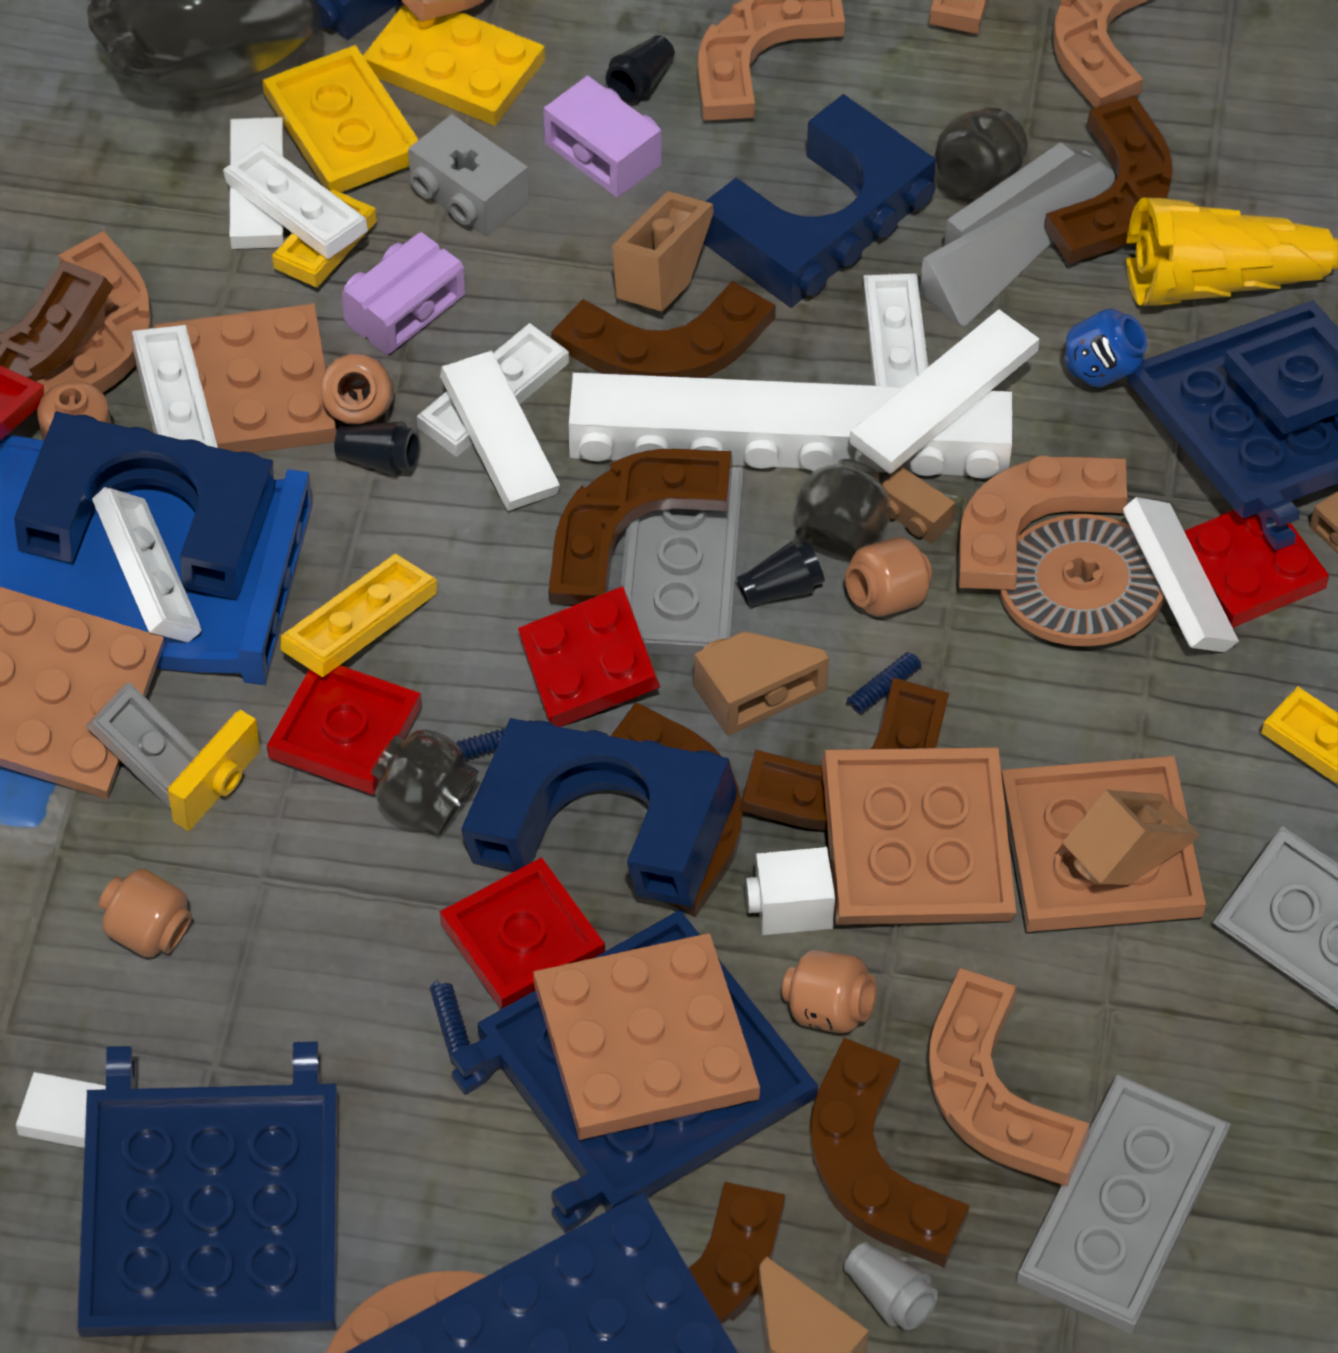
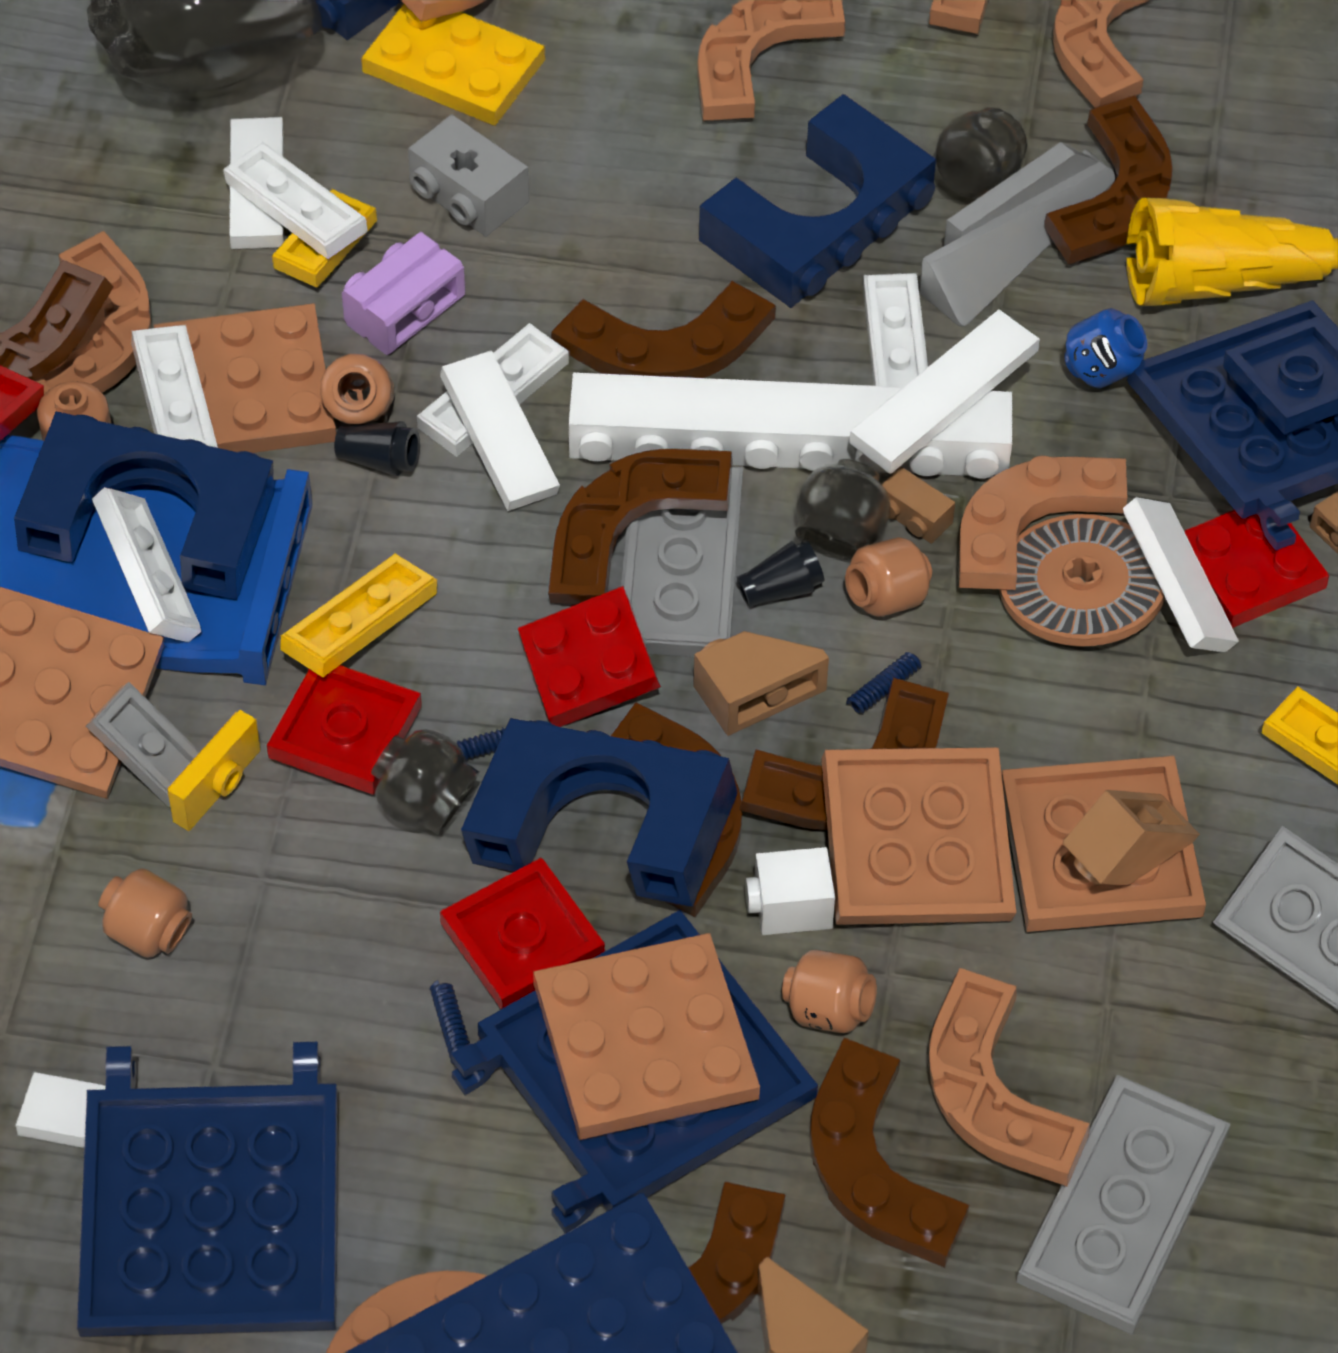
(341, 119): yellow plate -> none
(602, 136): lavender brick -> none
(639, 68): black cone -> none
(661, 251): medium nougat slope -> none
(892, 1286): light grey cone -> none

